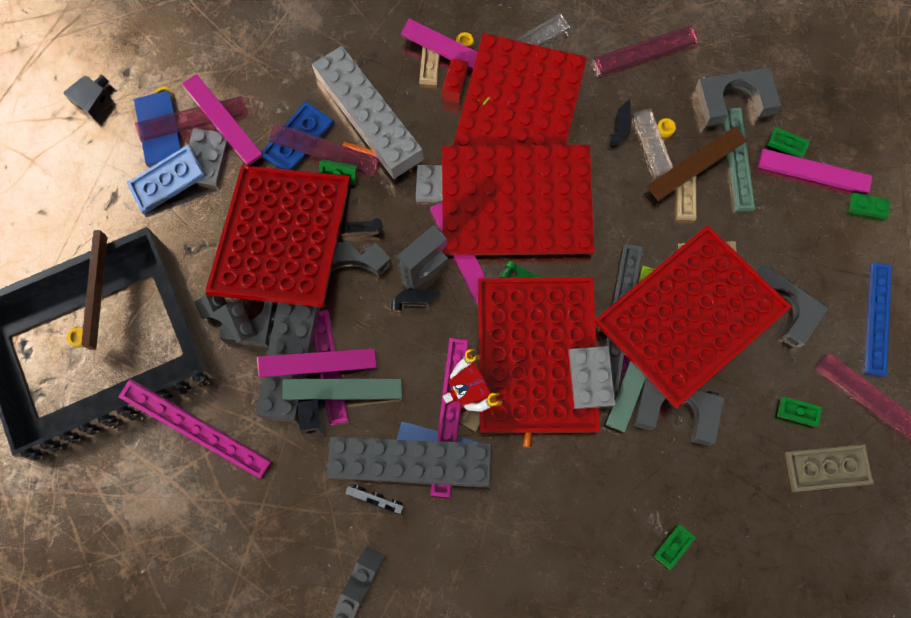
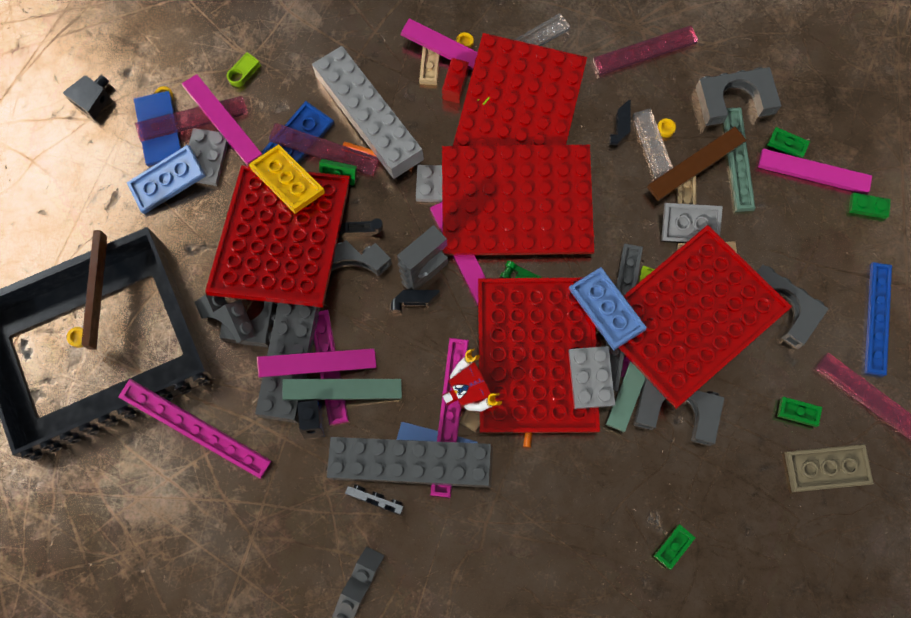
(246, 66): none -> lime piece
(286, 178): none -> yellow plate
(607, 308): none -> medium blue tile
(685, 220): none -> light grey plate

